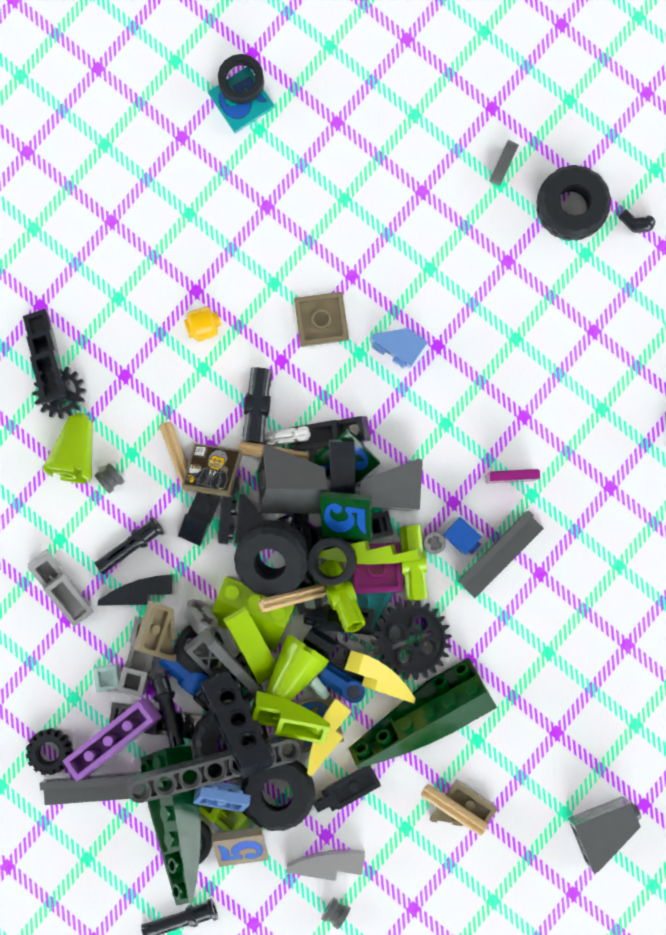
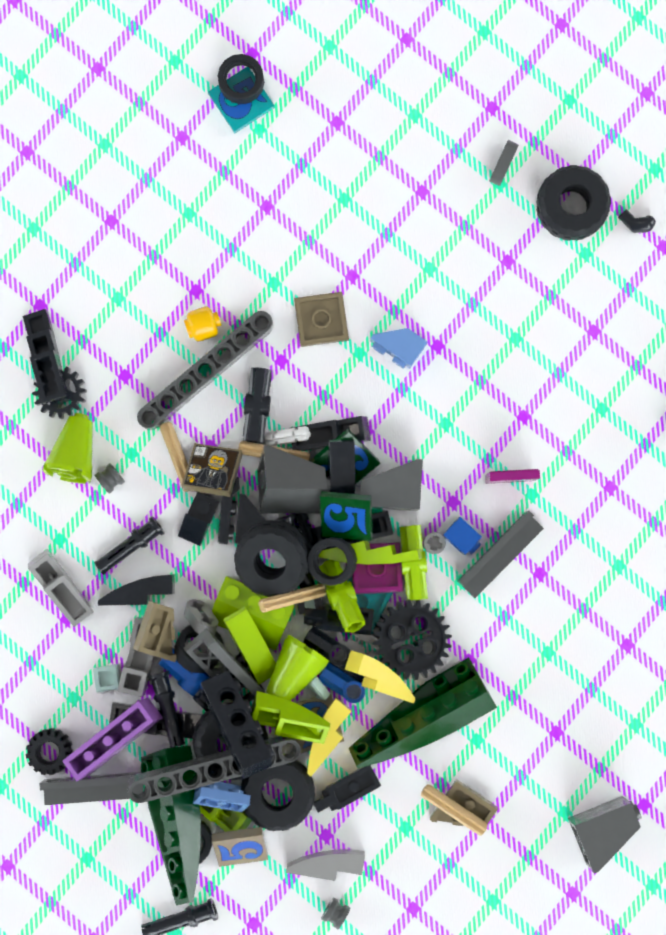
(200, 382): none -> dark grey beam

